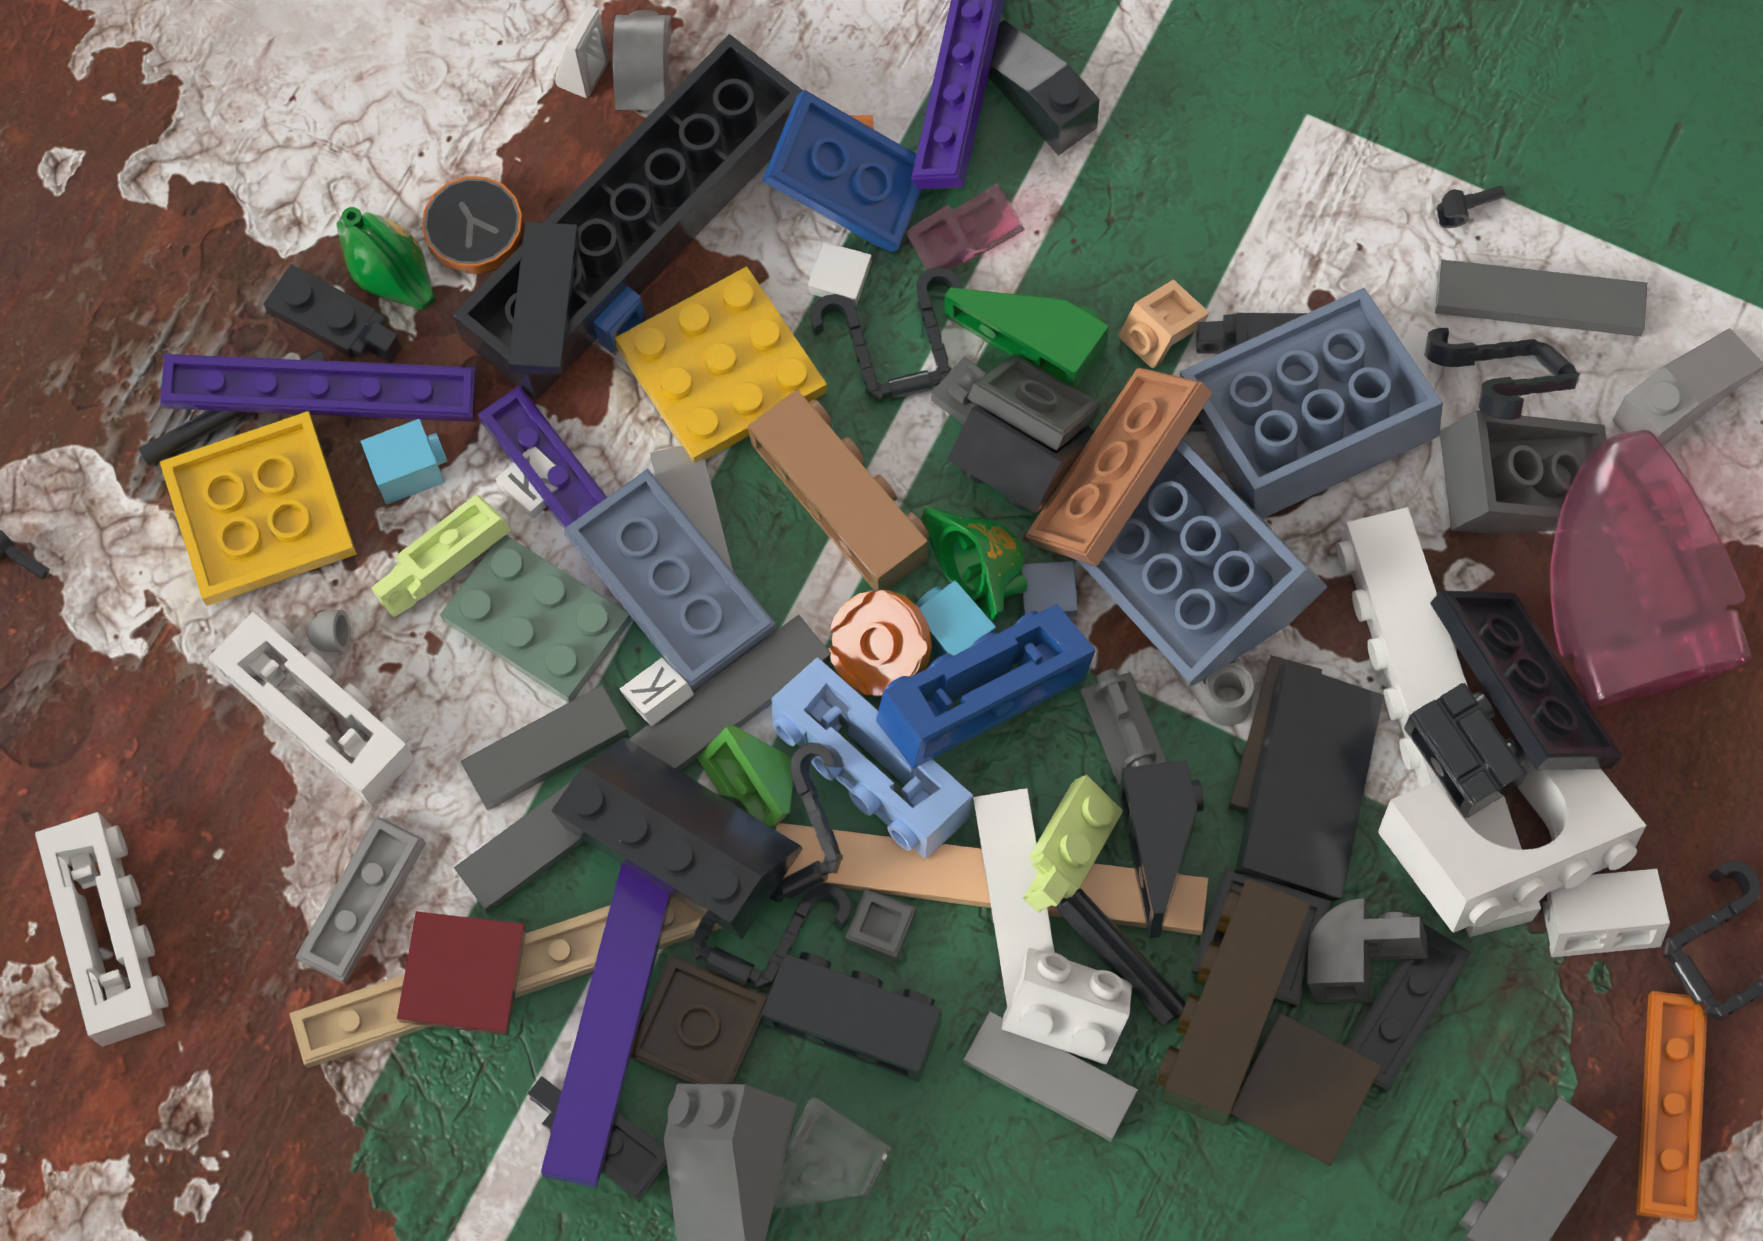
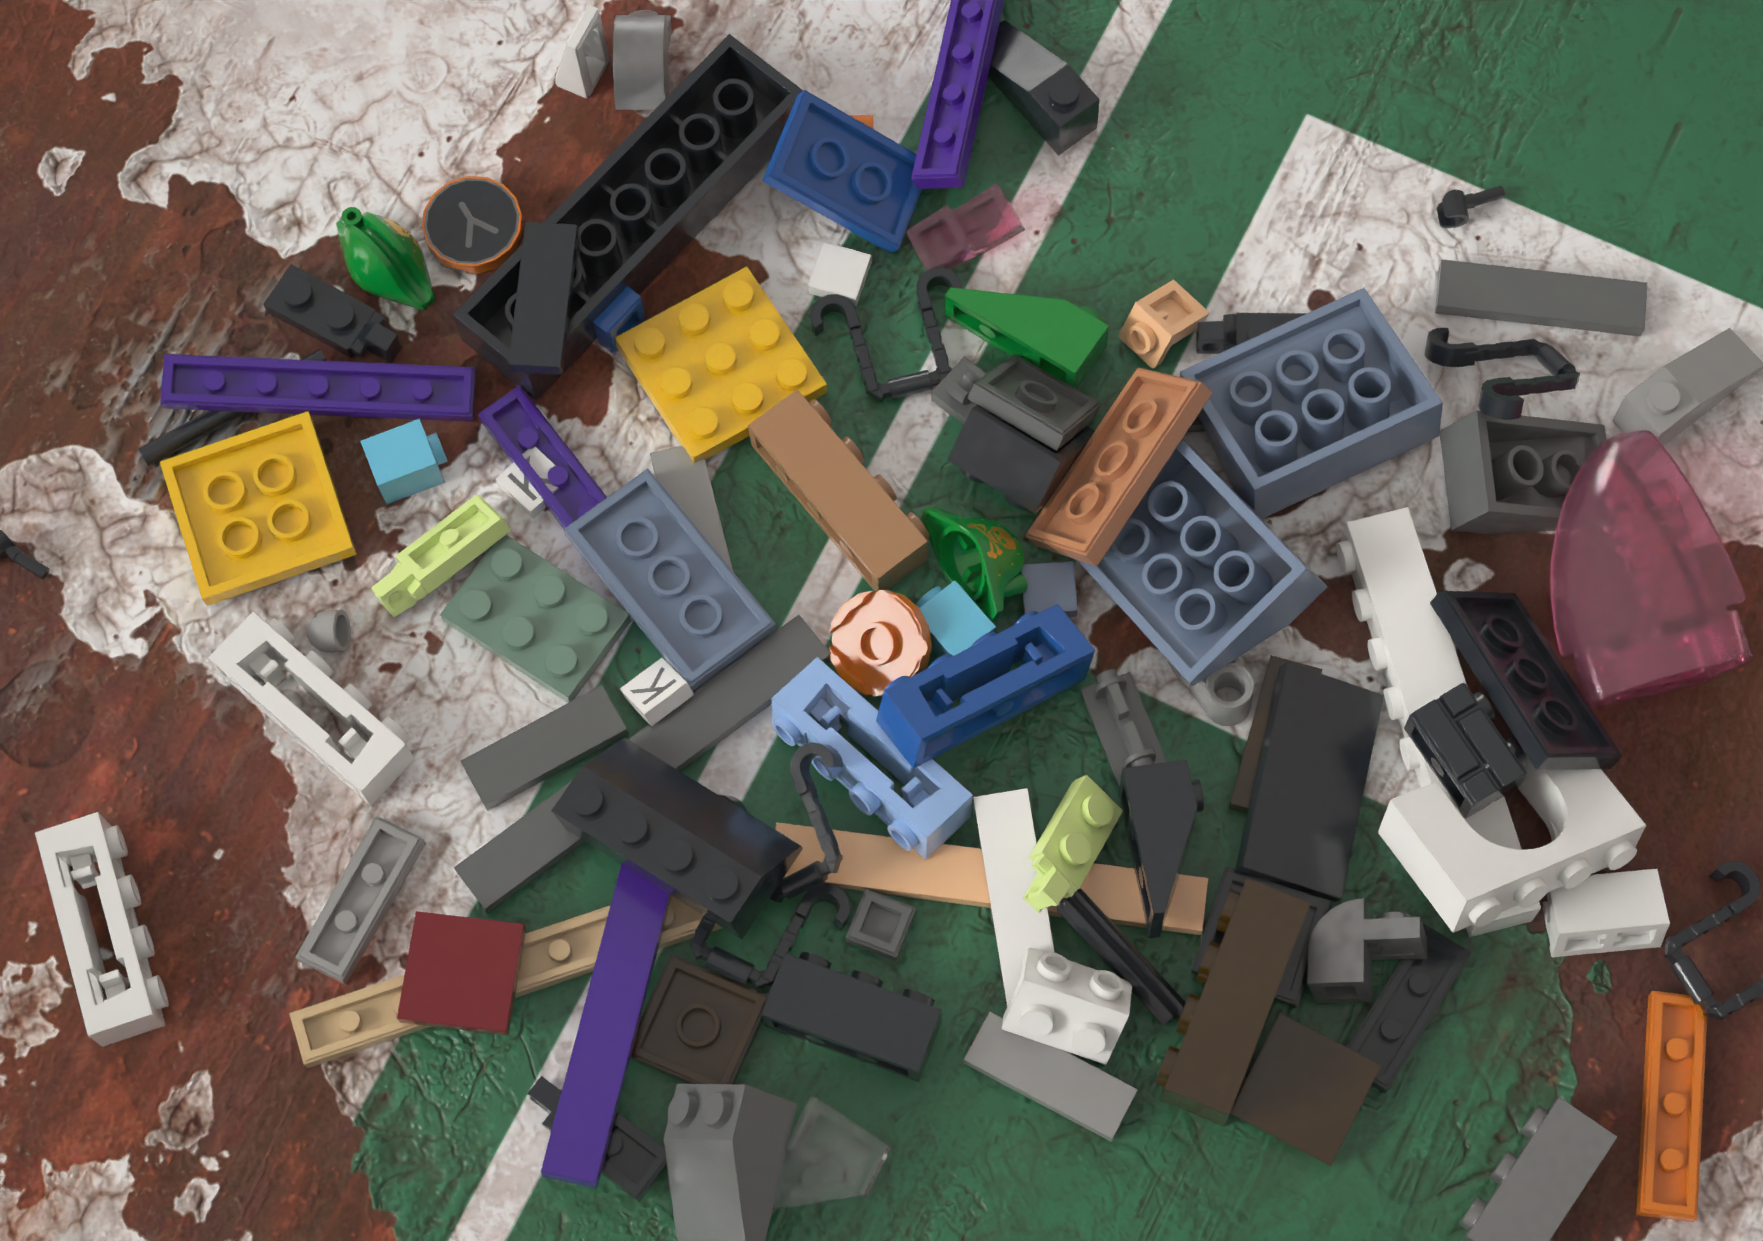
(750, 772): bright green slope -> none

